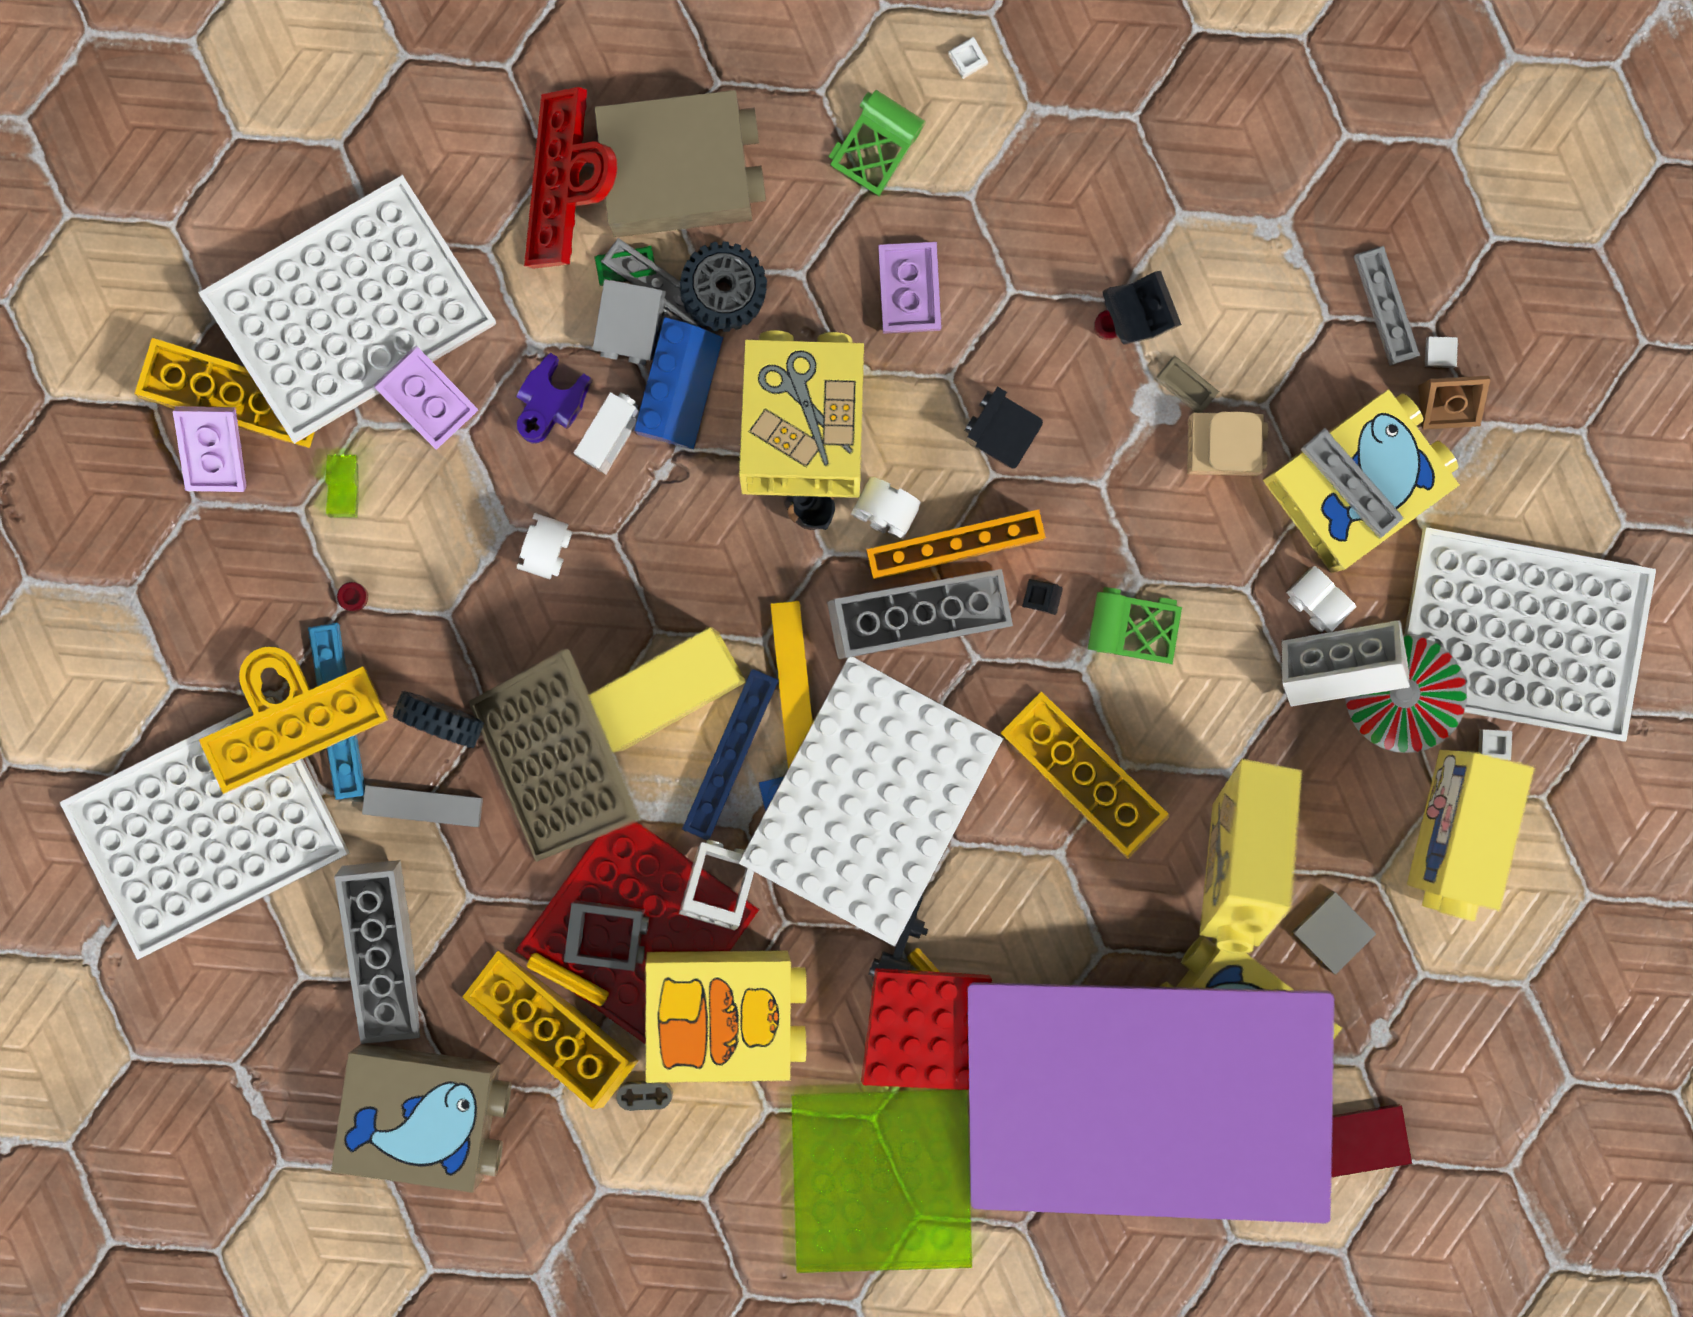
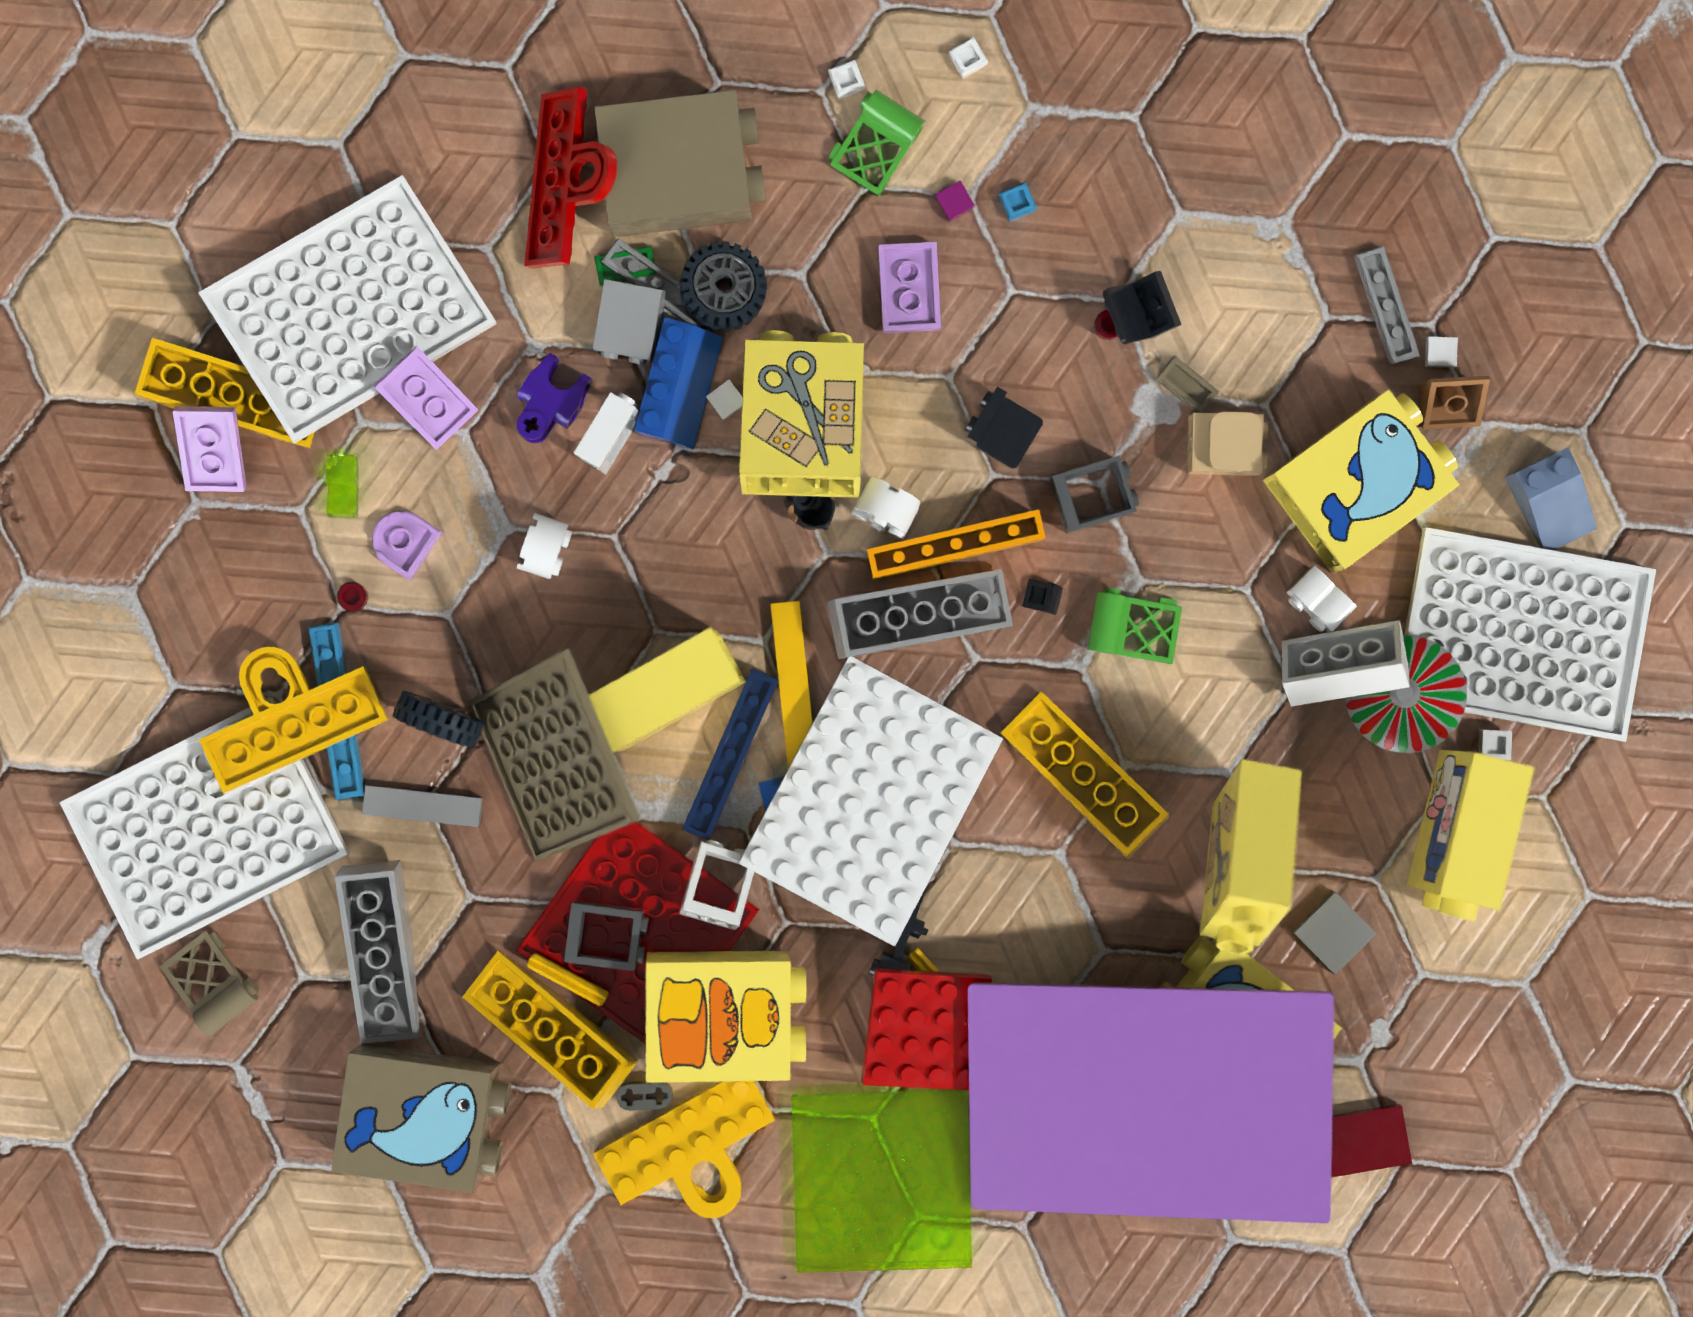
(224, 1001): none -> dark tan piece
(404, 541): none -> lavender tile
(681, 1139): none -> yellow plate
(725, 400): none -> white tile
(846, 79): none -> white tile
(954, 201): none -> magenta tile
(1017, 201): none -> dark azure tile
(1064, 501): none -> dark grey window
(1352, 483): light grey tile -> none
(1553, 499): none -> sand blue slope

